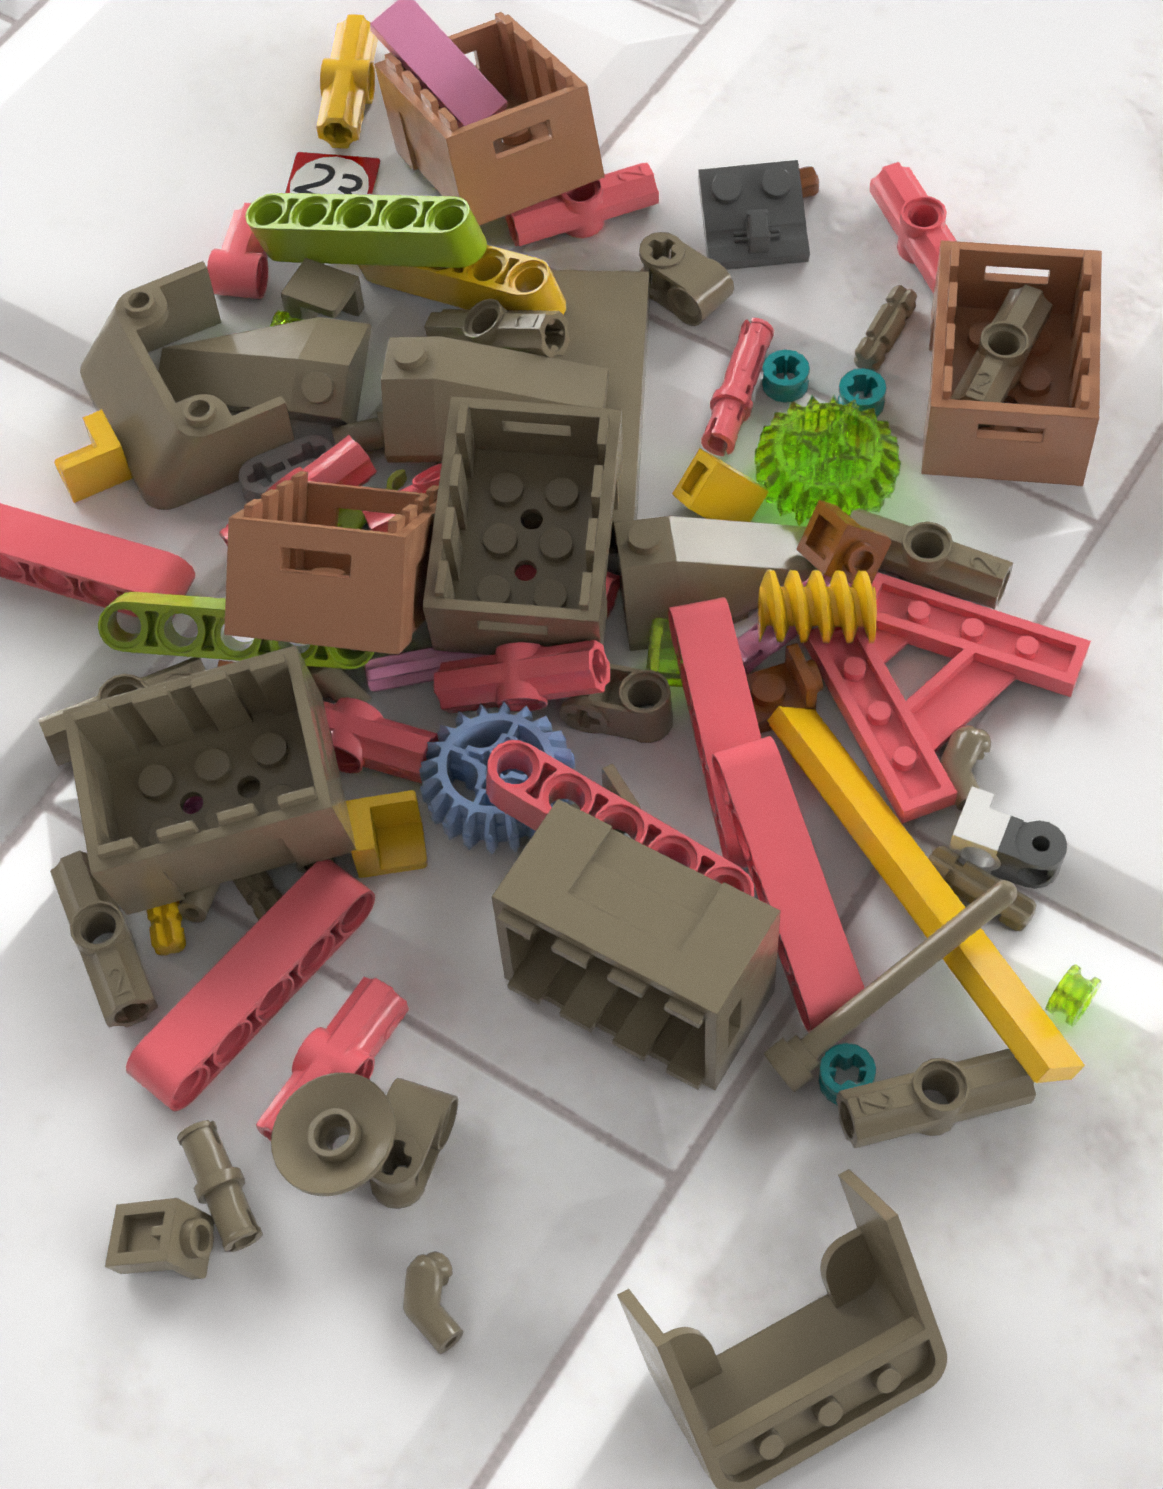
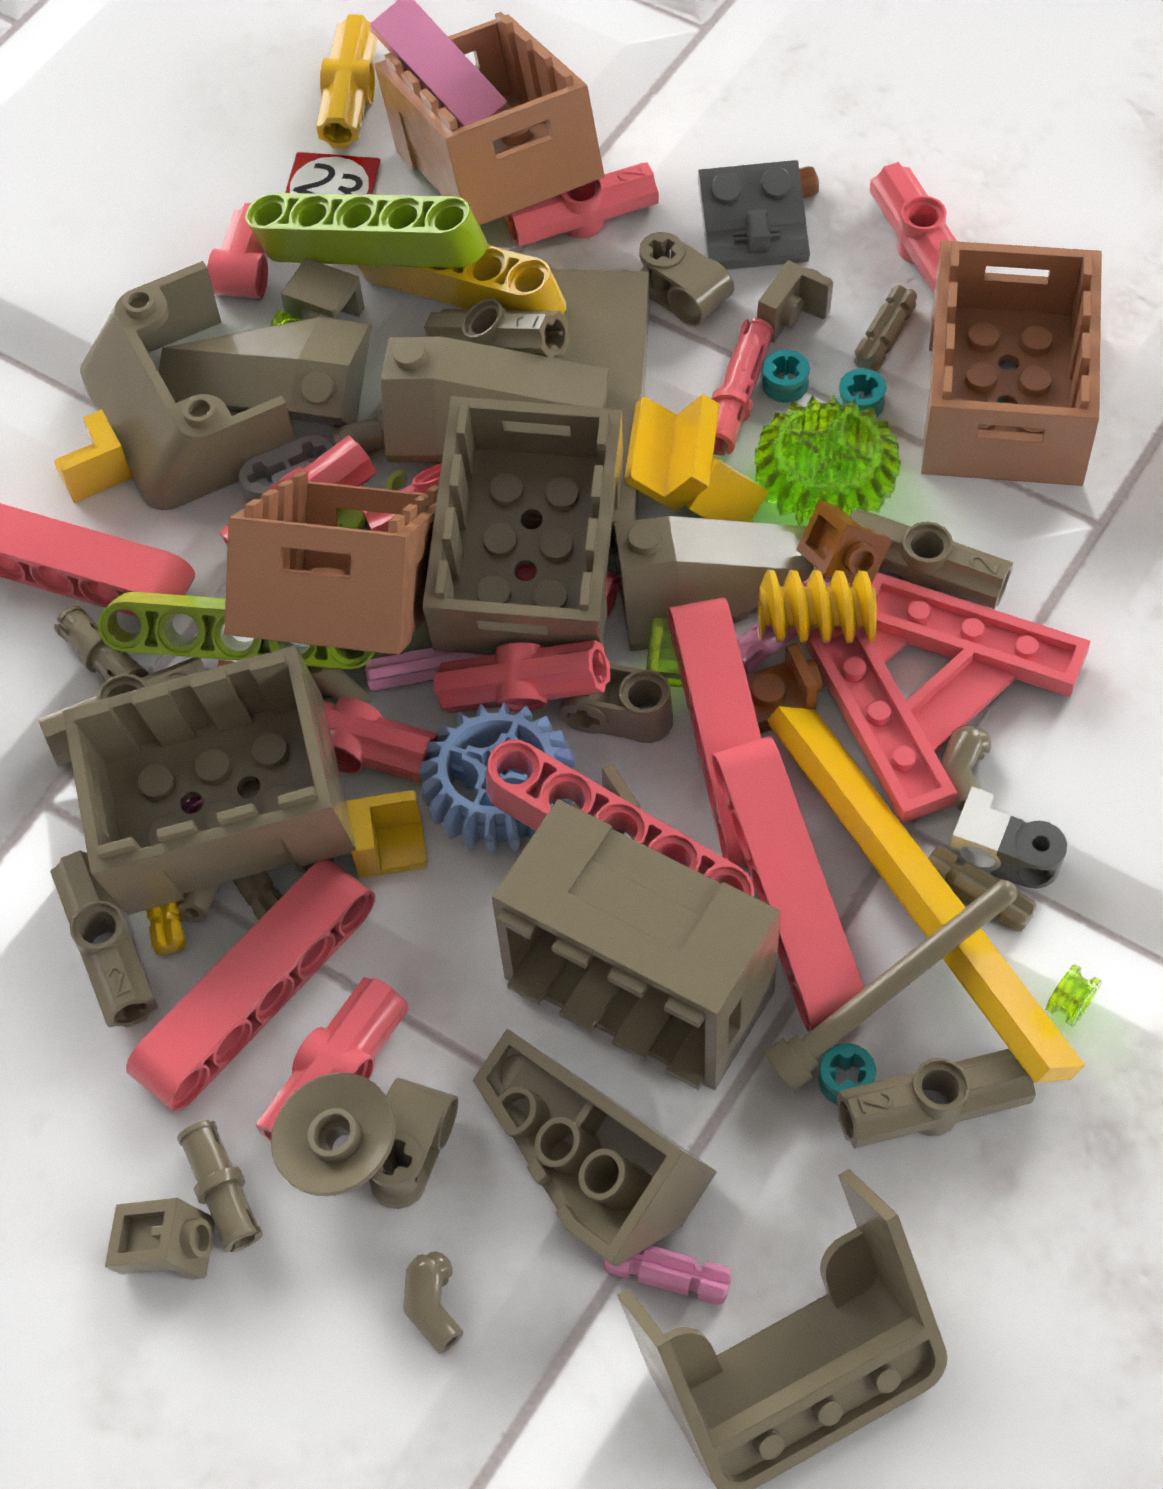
(93, 653): none -> dark tan pin
(601, 1165): none -> dark tan wedge
(672, 452): none -> yellow panel
(676, 1273): none -> bright pink axle
(792, 292): none -> dark tan bracket
(1005, 347): dark tan piece -> none

